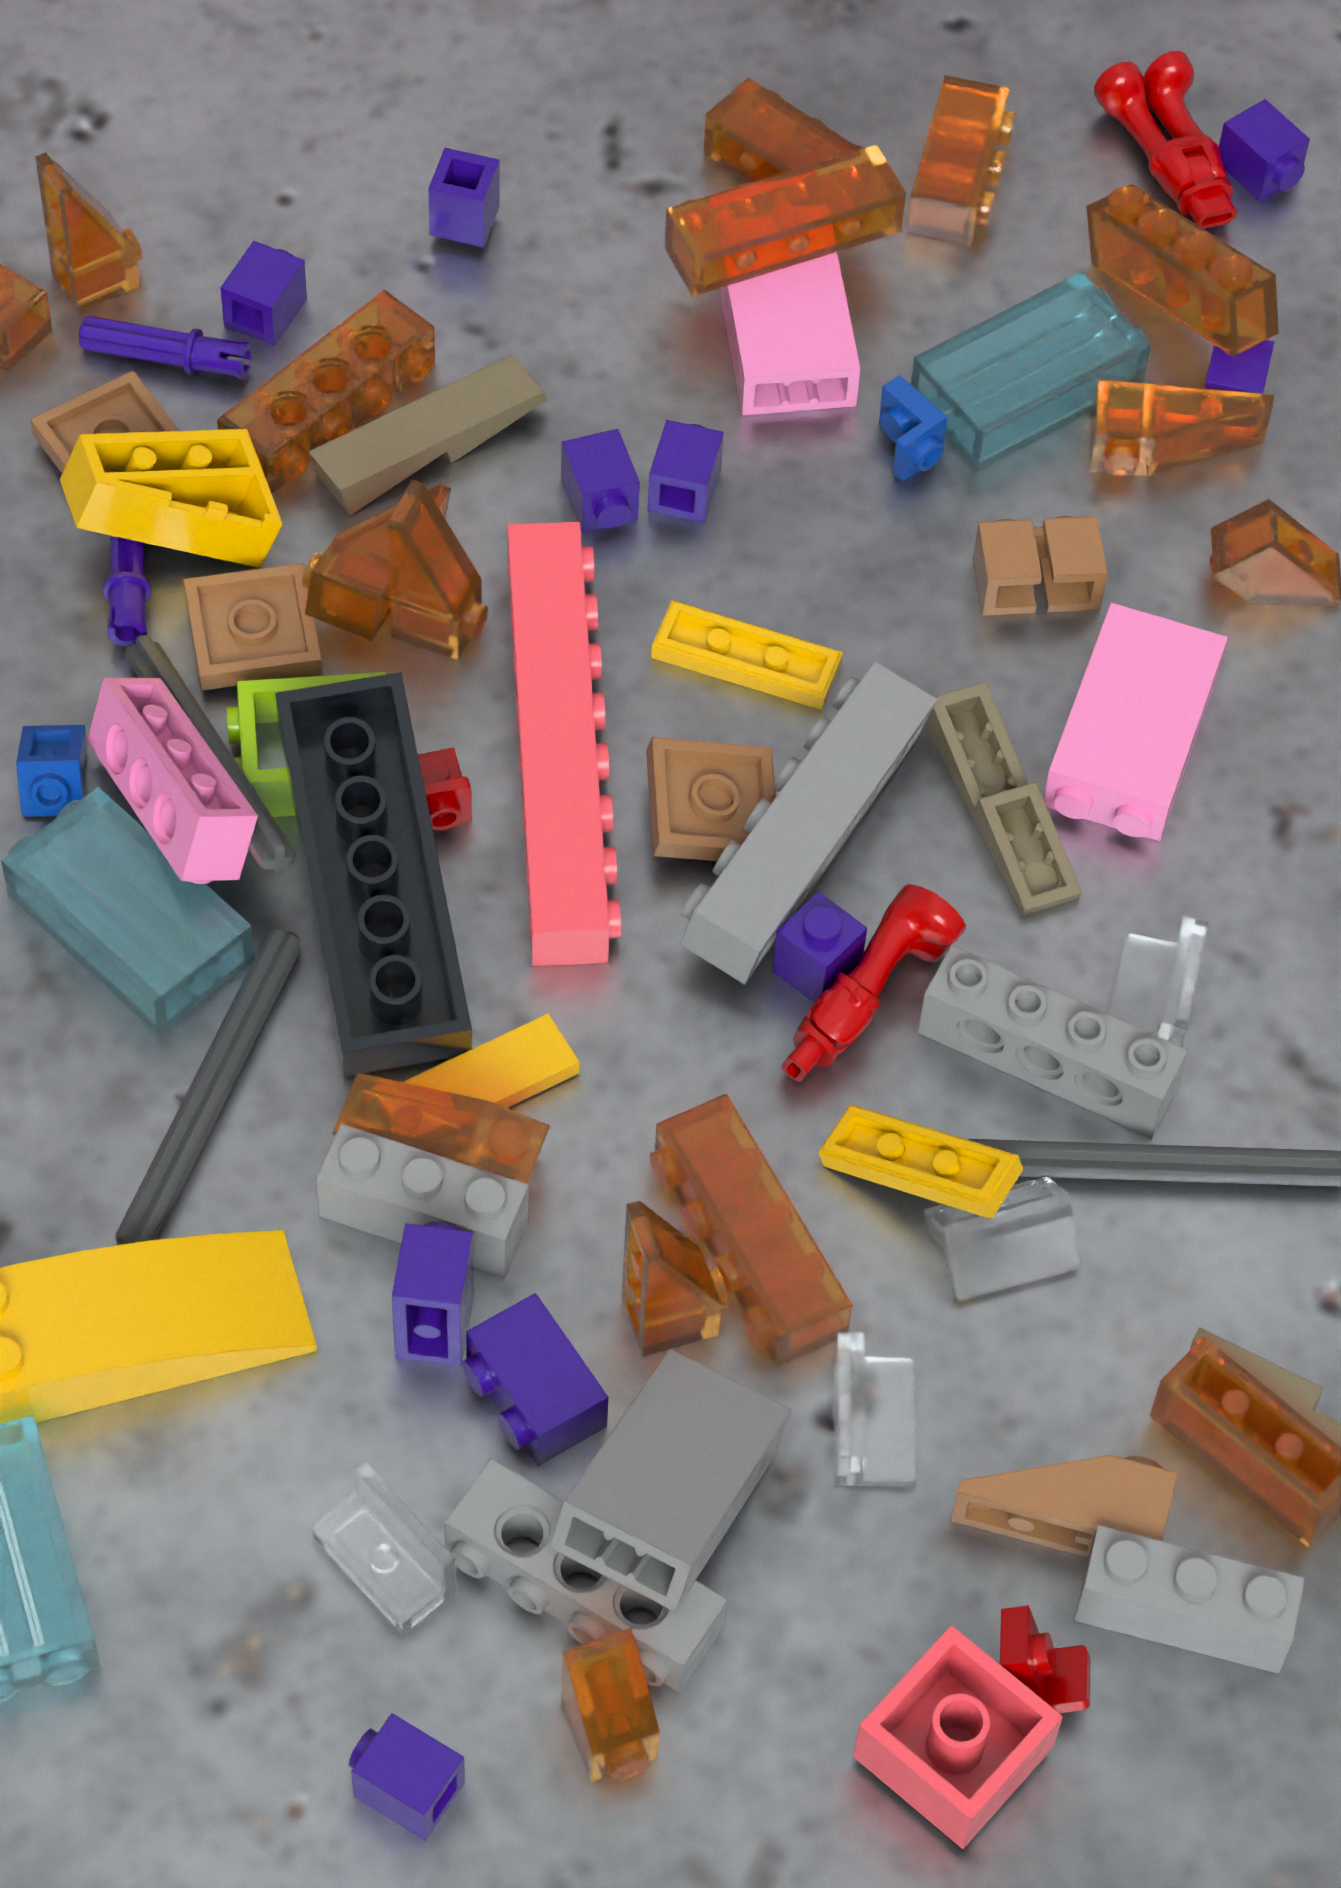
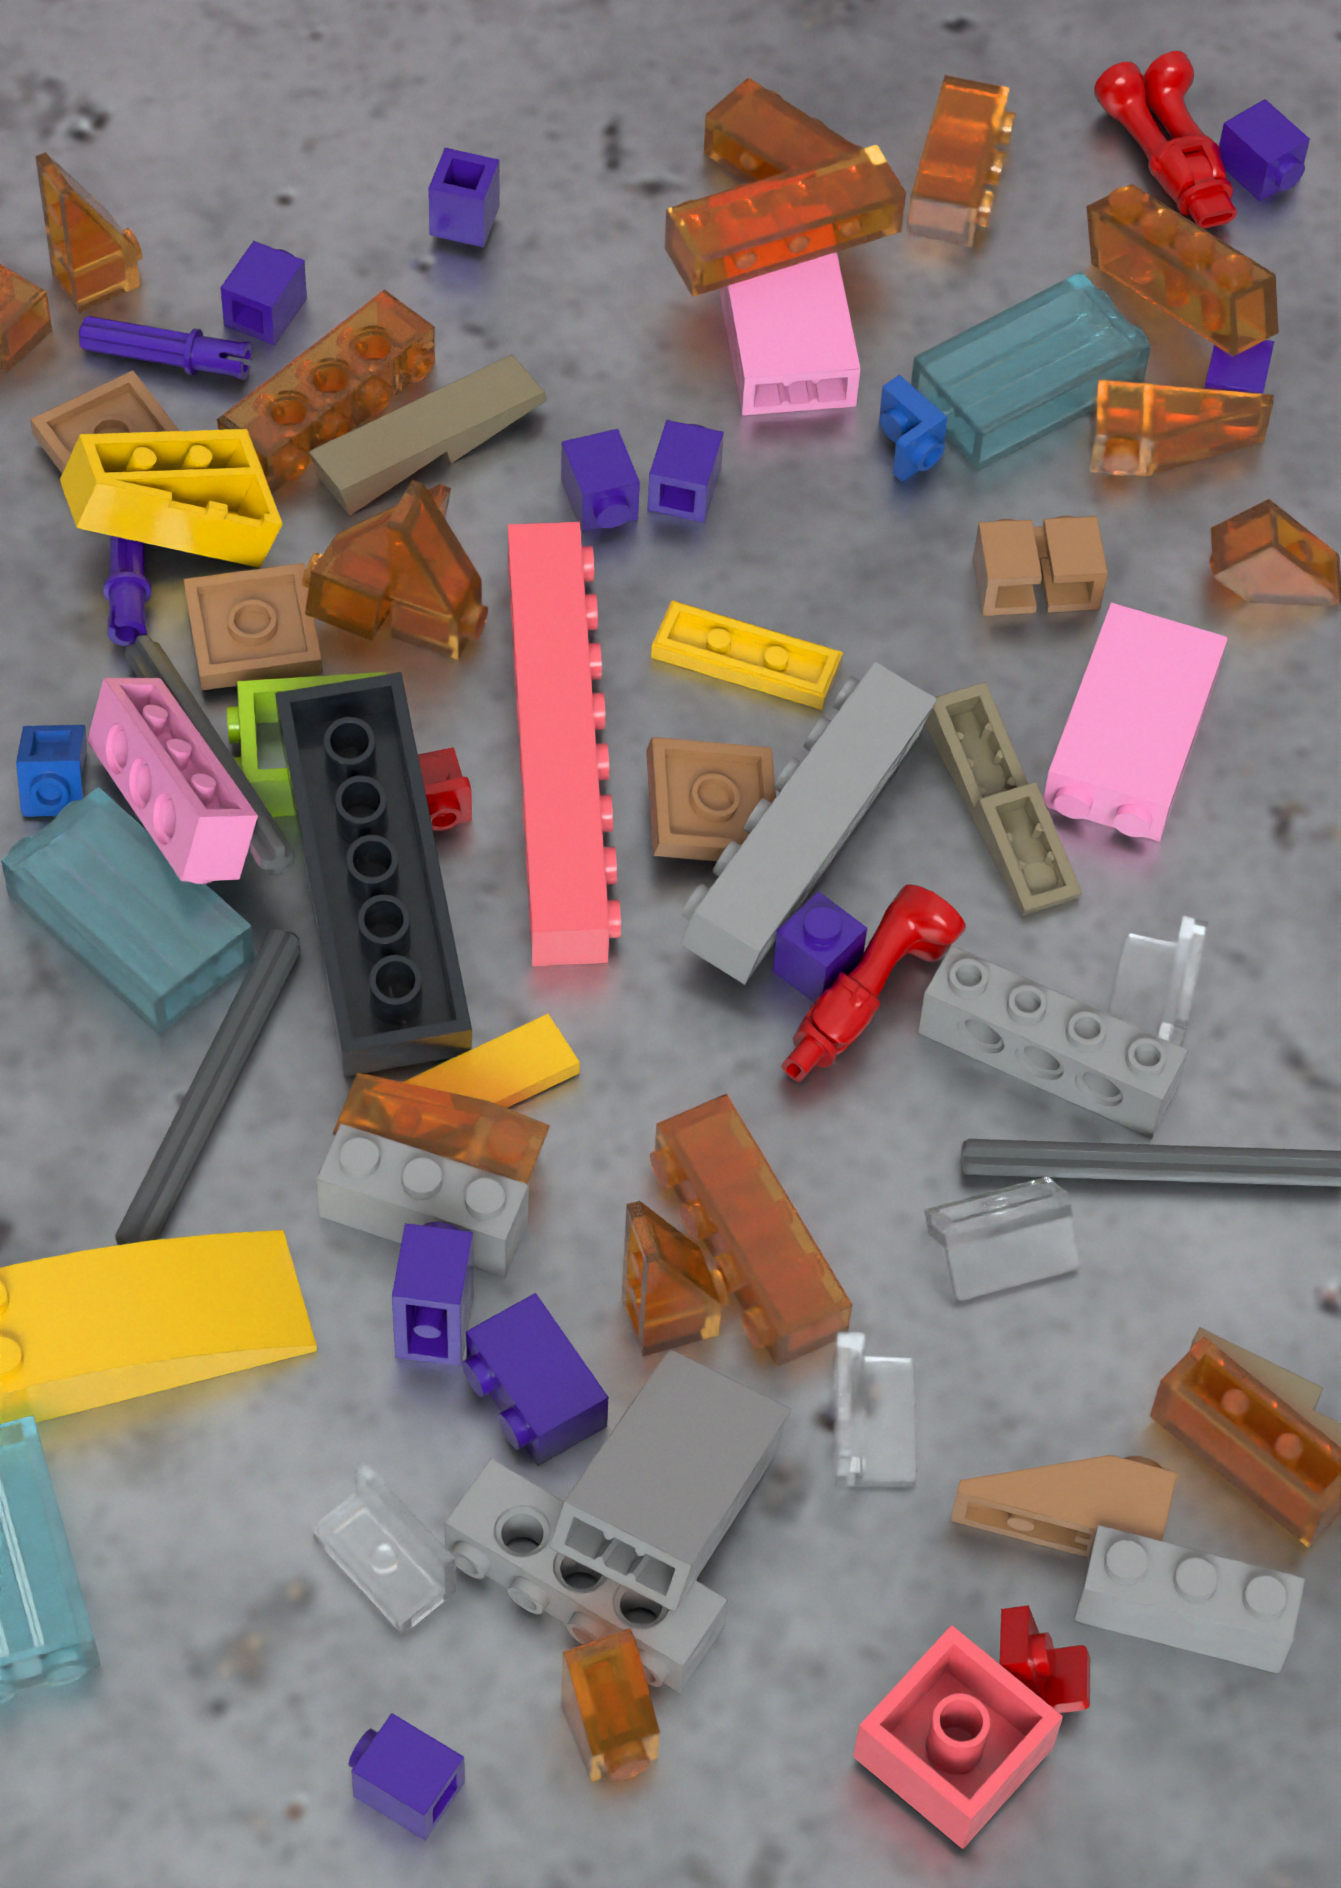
(921, 1161): yellow tile -> none

